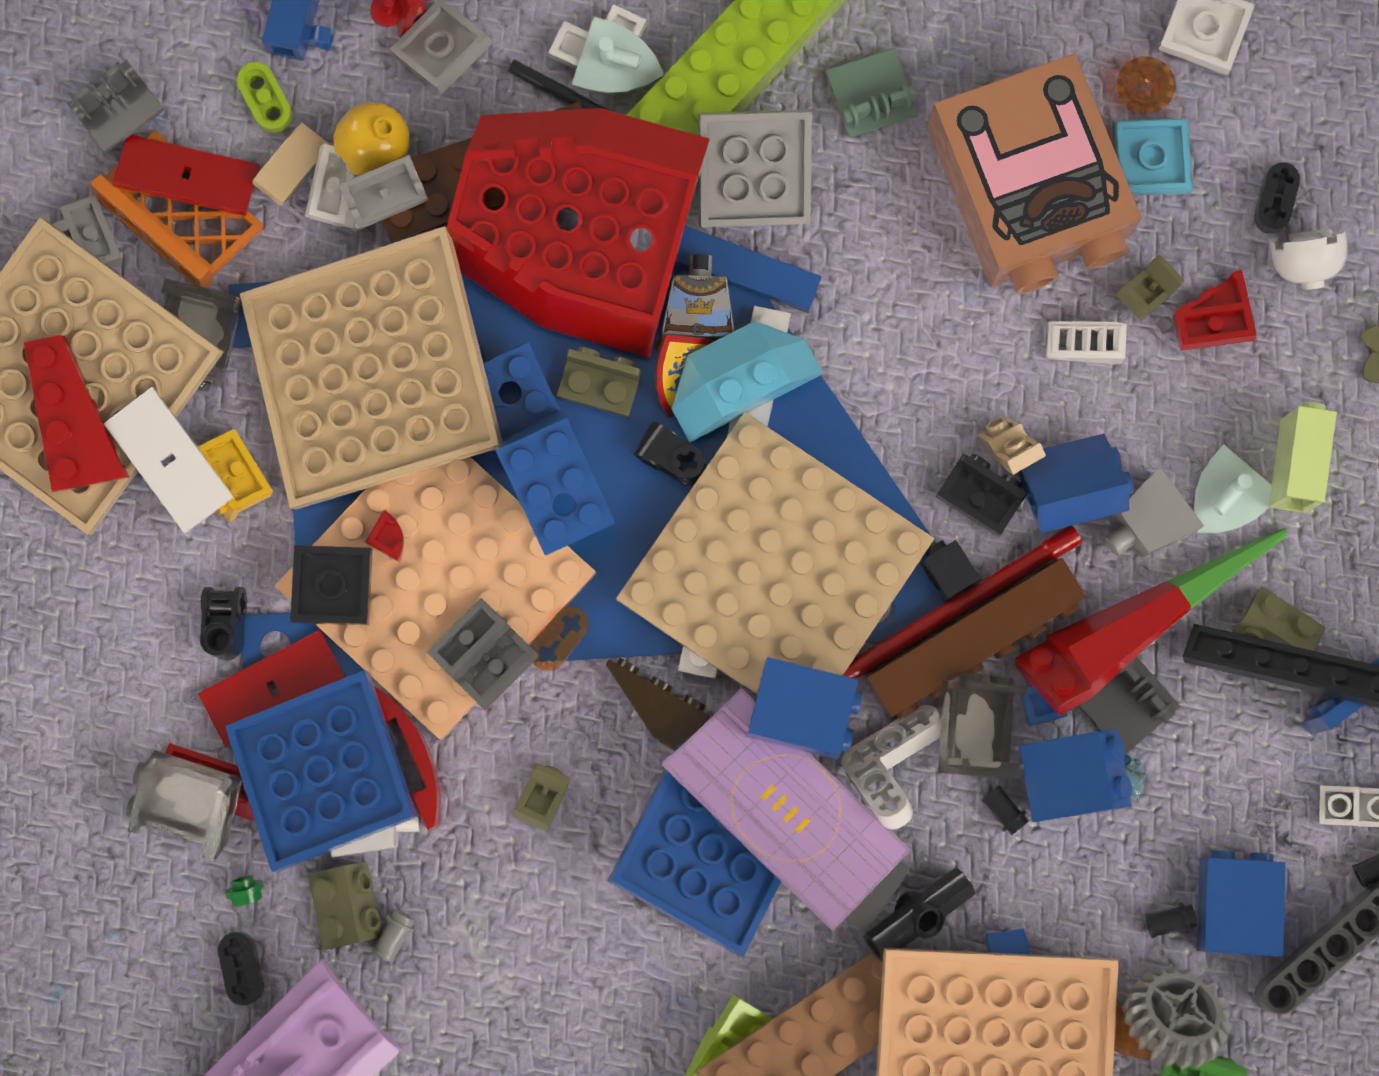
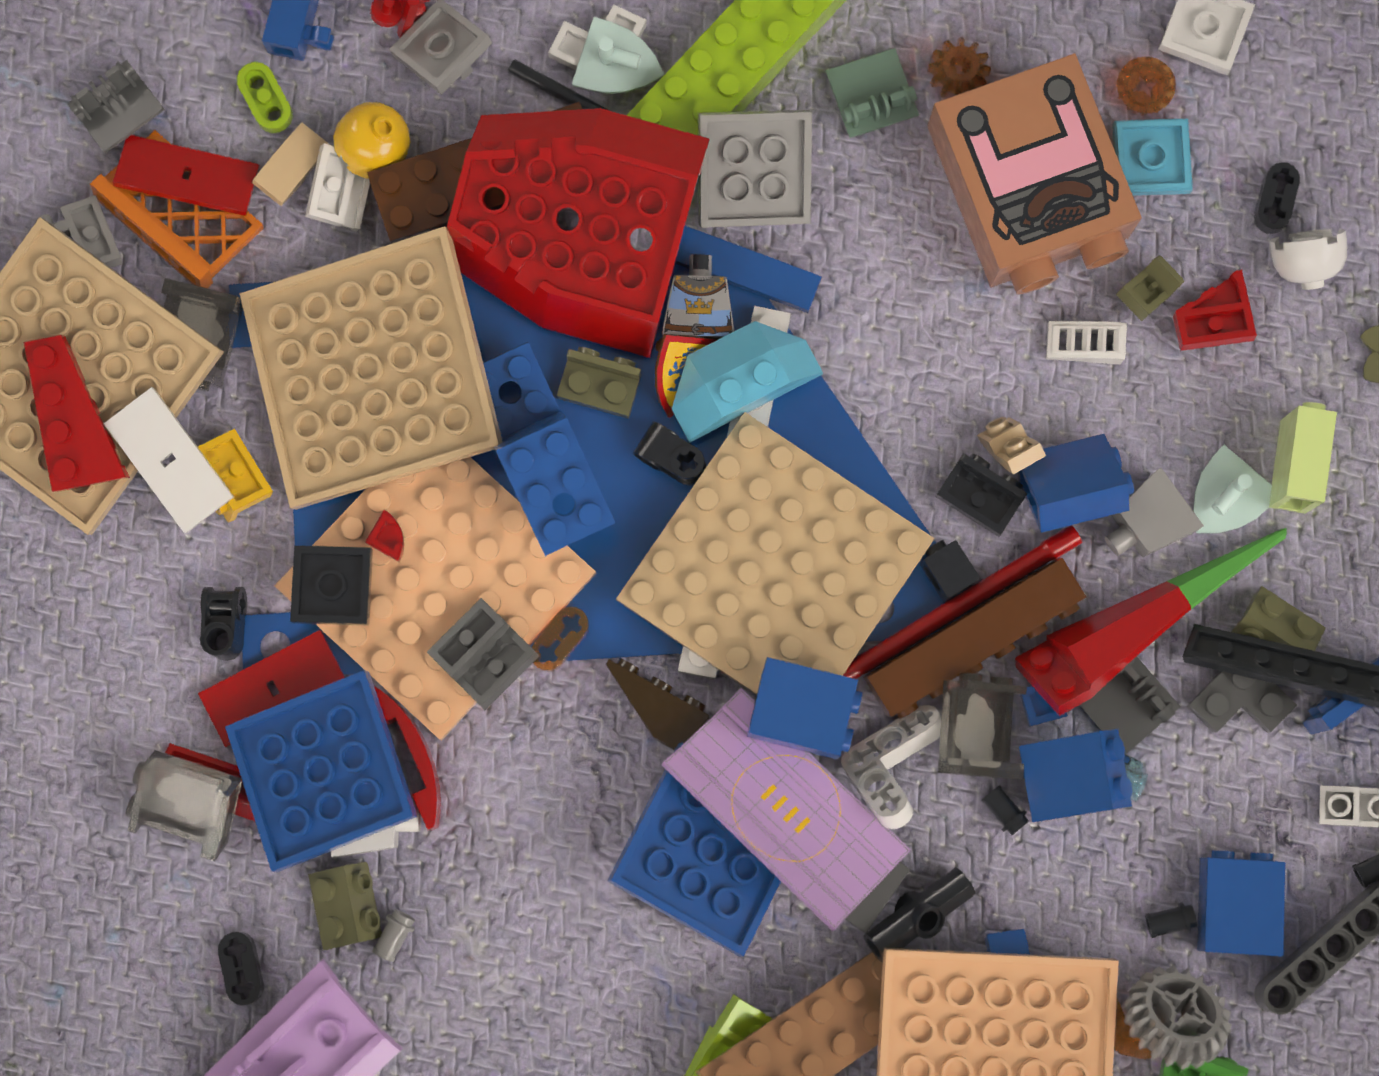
(244, 891): green plate -> none
(383, 192): light grey hinge -> none
(542, 796): olive bracket -> none
(971, 64): none -> clear orange gear
(1230, 692): none -> dark grey plate

